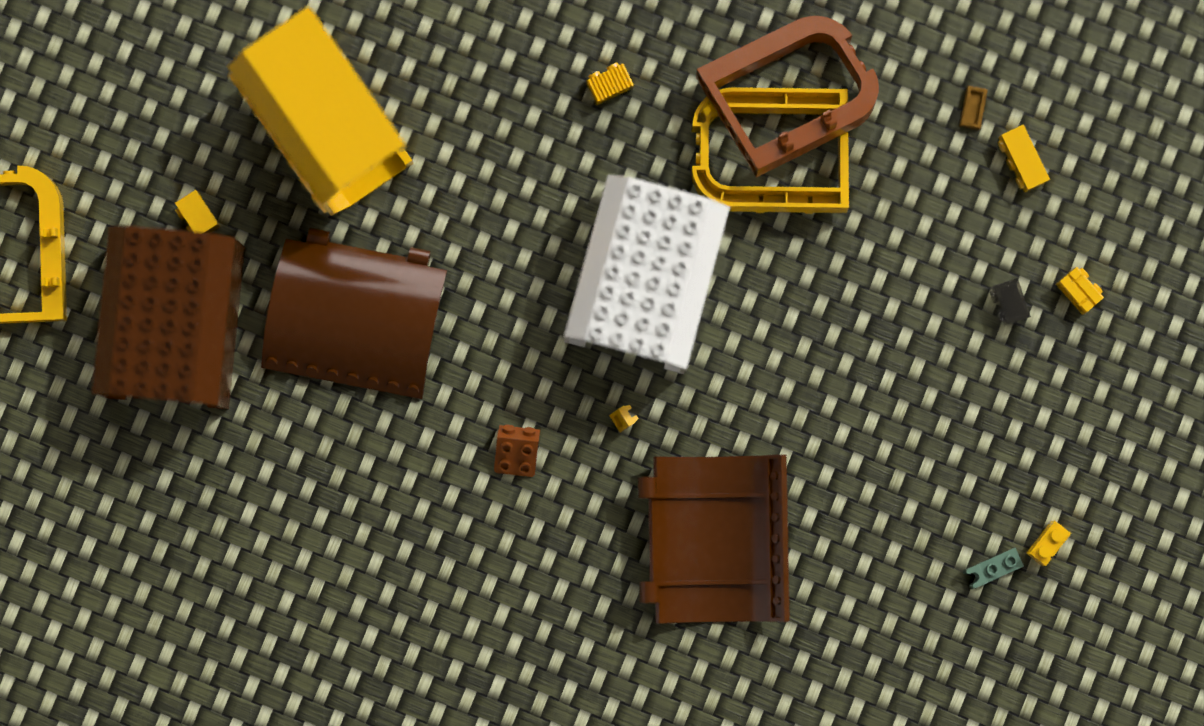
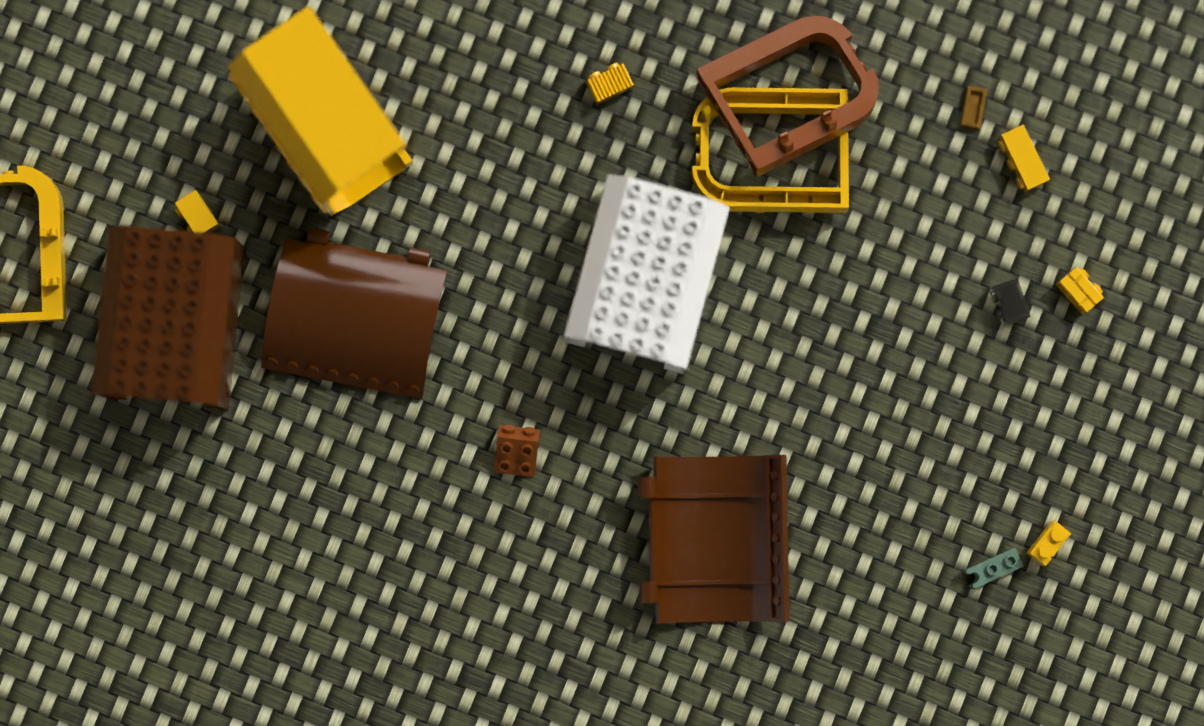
(622, 418): yellow tile -> none

